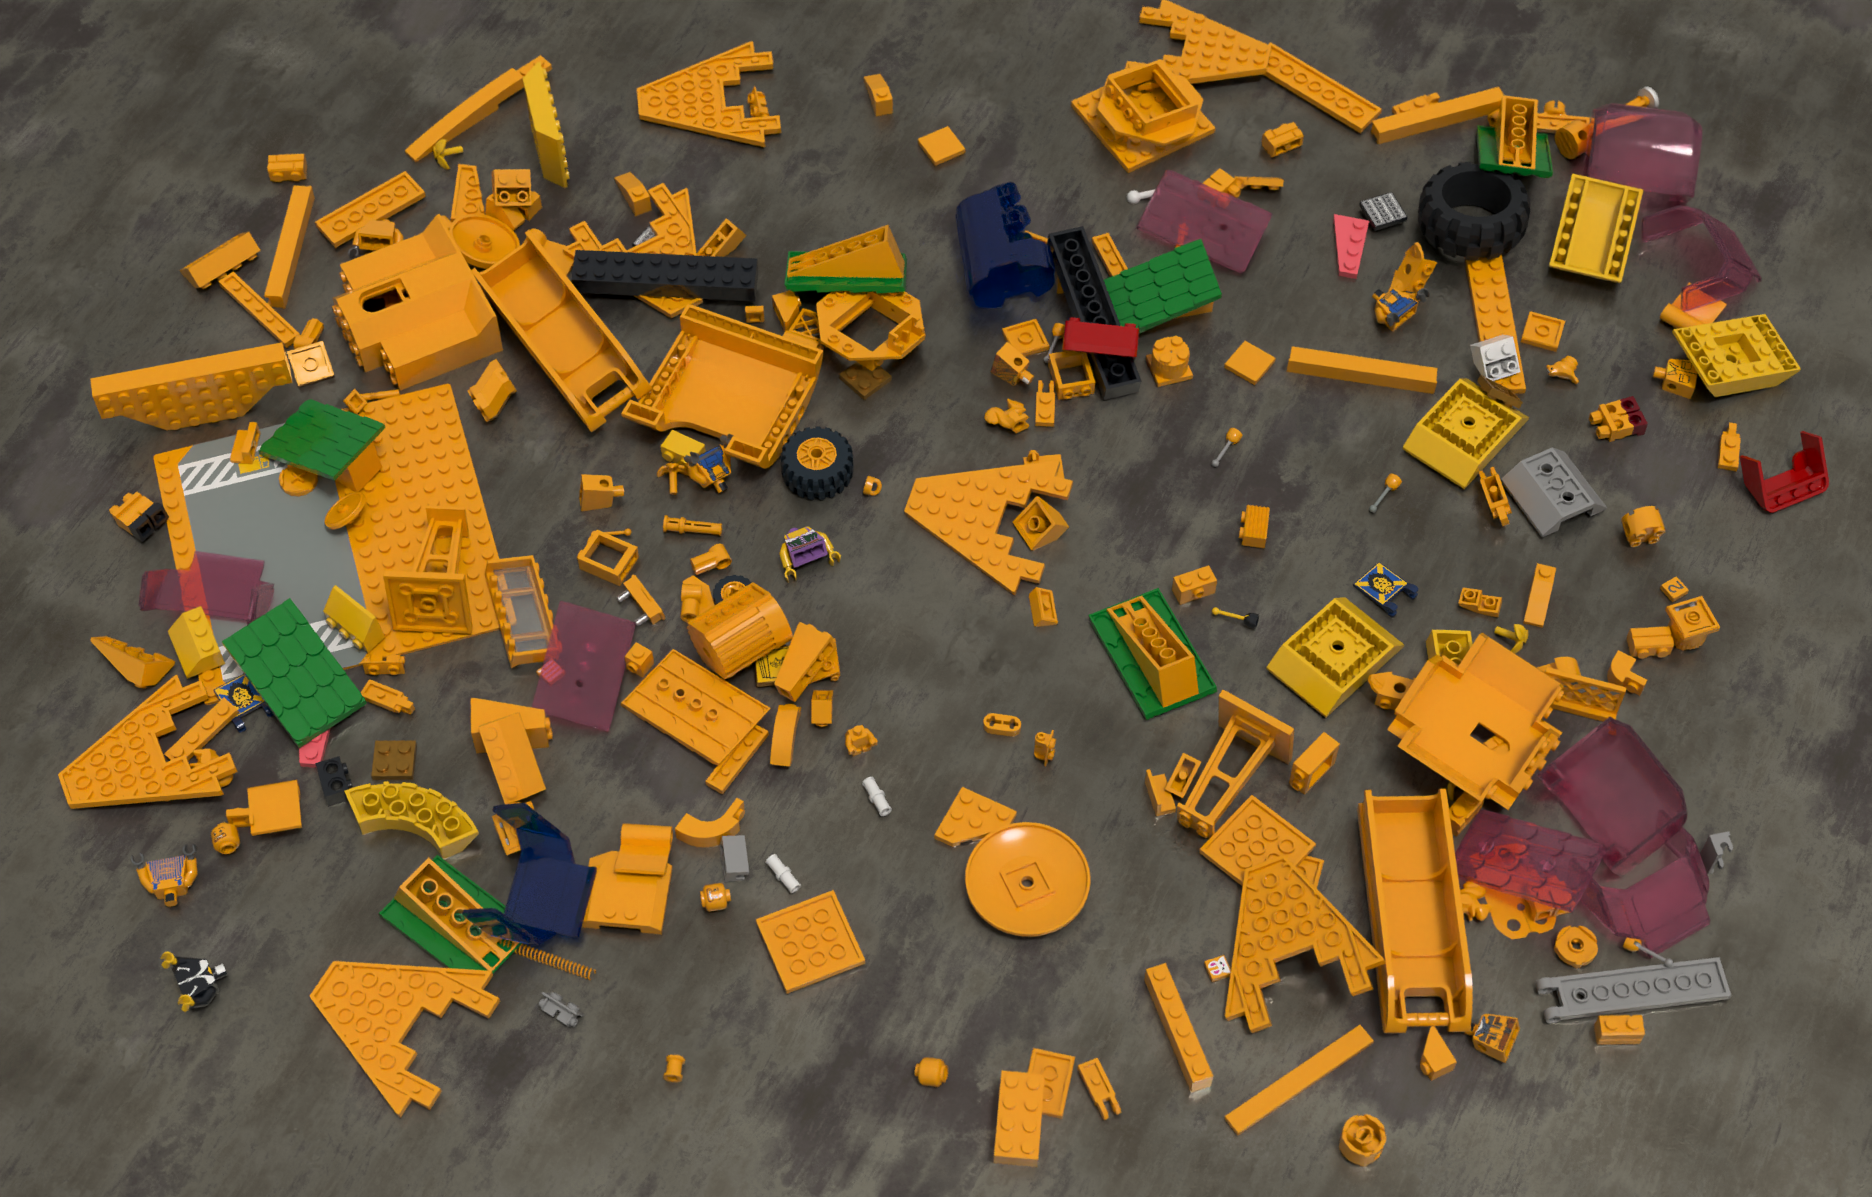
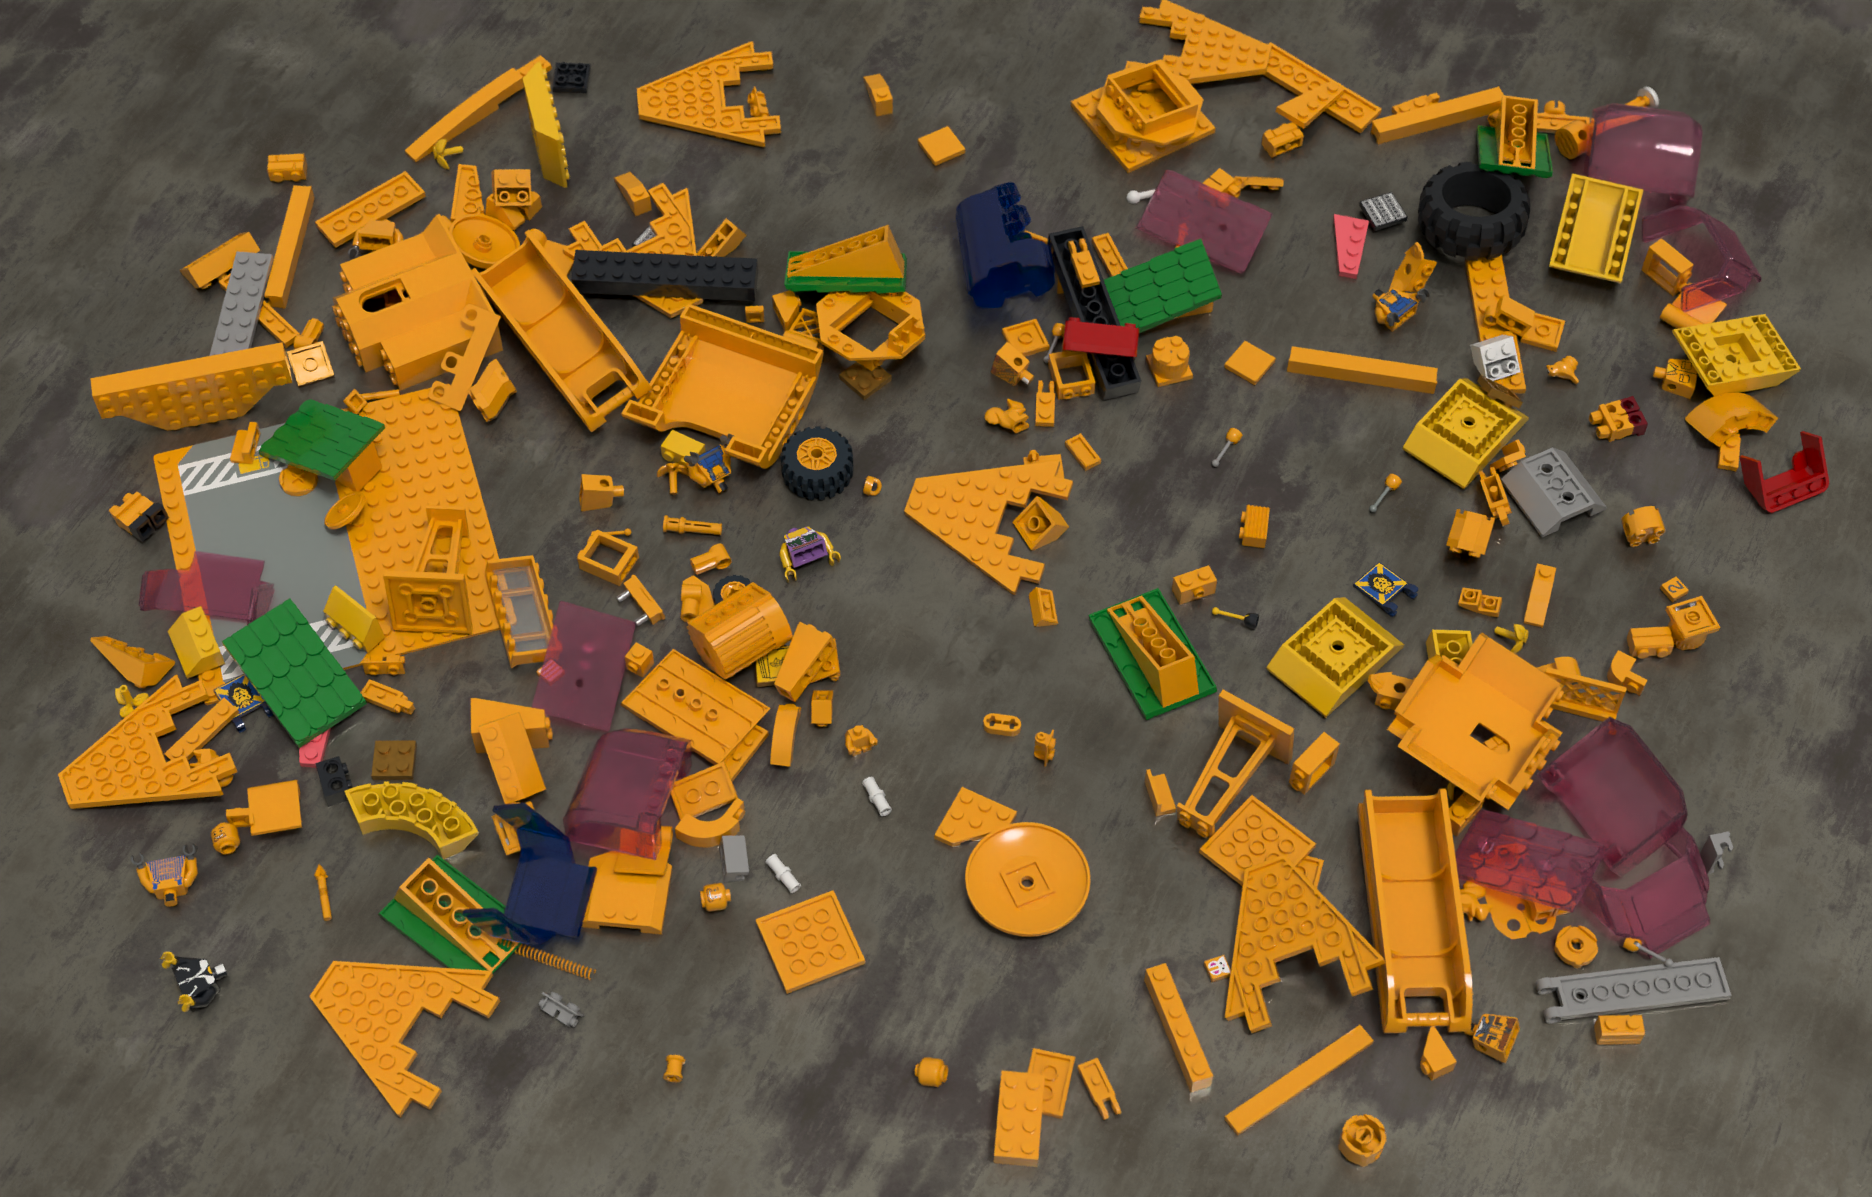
(124, 697): none -> yellow plant
(242, 302): none -> light grey hinge
(321, 877): none -> light orange piece
(469, 364): none -> light orange piece
(571, 77): none -> black tile
(626, 791): none -> clear pink slope
(704, 791): none -> light orange tile
(1083, 264): none -> light orange hinge
(1083, 452): none -> light orange tile
(1183, 775): light orange slope -> none
(1311, 104): none -> light orange wing
(1470, 533): none -> light orange brick
(1510, 316): none -> light orange hinge
(1513, 452): none -> light orange bracket
(1660, 274): none -> light orange window
(1727, 414): none -> light orange panel

